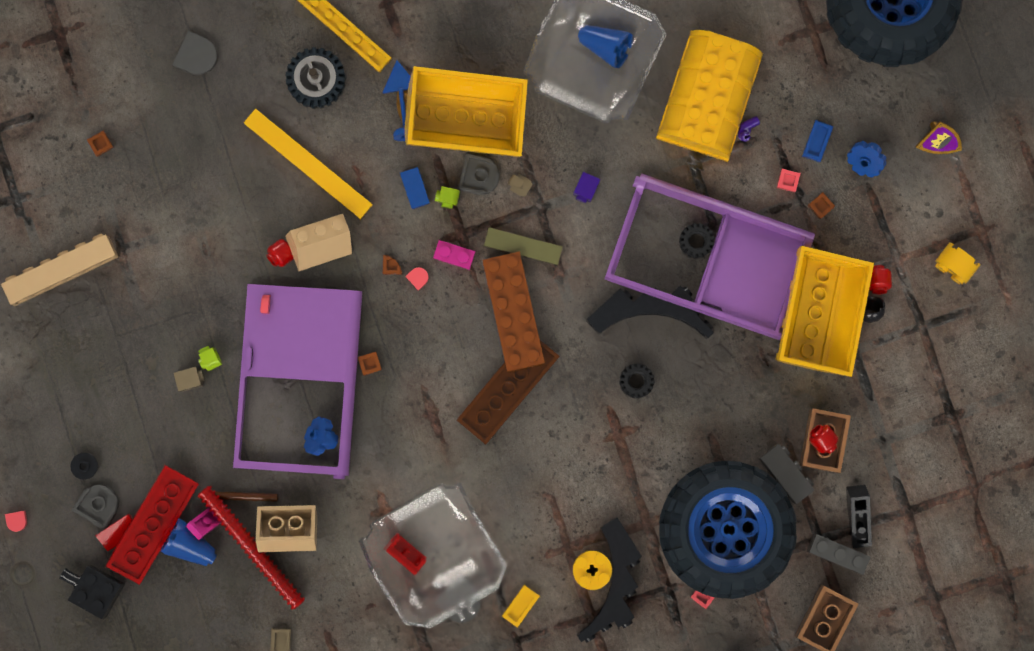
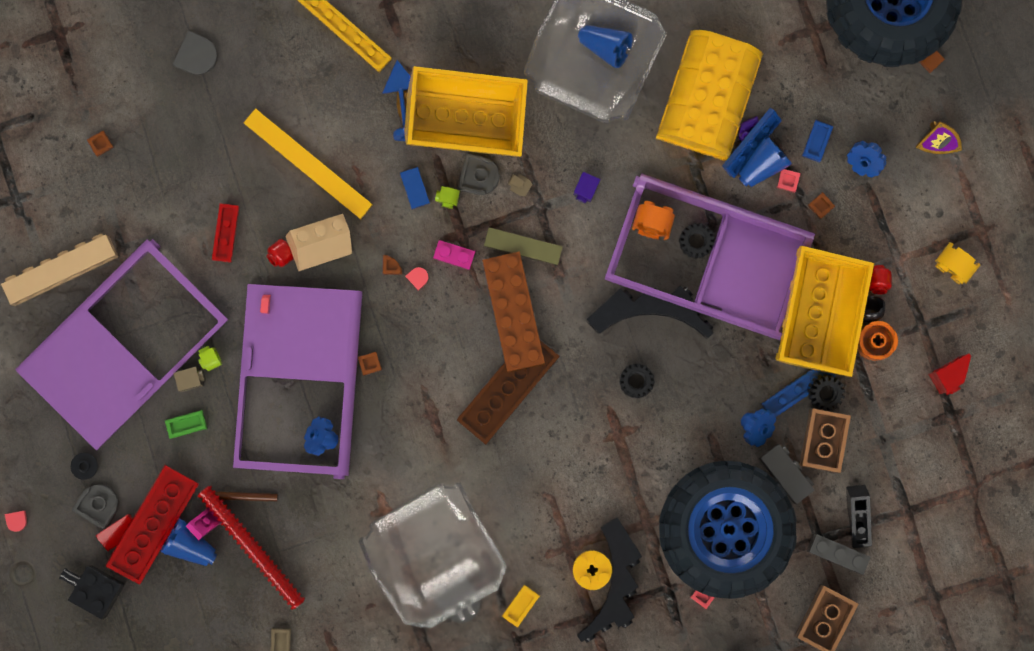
(90, 372): none -> medium lavender door
(186, 424): none -> bright green tile
(225, 233): none -> red plate
(286, 528): tan brick -> none
(315, 78): wheel -> none
(405, 553): red hinge -> none
(653, 220): none -> orange brick
(747, 147): none -> blue tile
(758, 426): none -> blue plant
(763, 163): none -> blue cone
(792, 393): none -> blue tile
(823, 439): red head -> none
(836, 396): none -> black tyre
(884, 333): none -> orange brick
(932, 61): none -> dark orange tile
(951, 375): none -> red slope

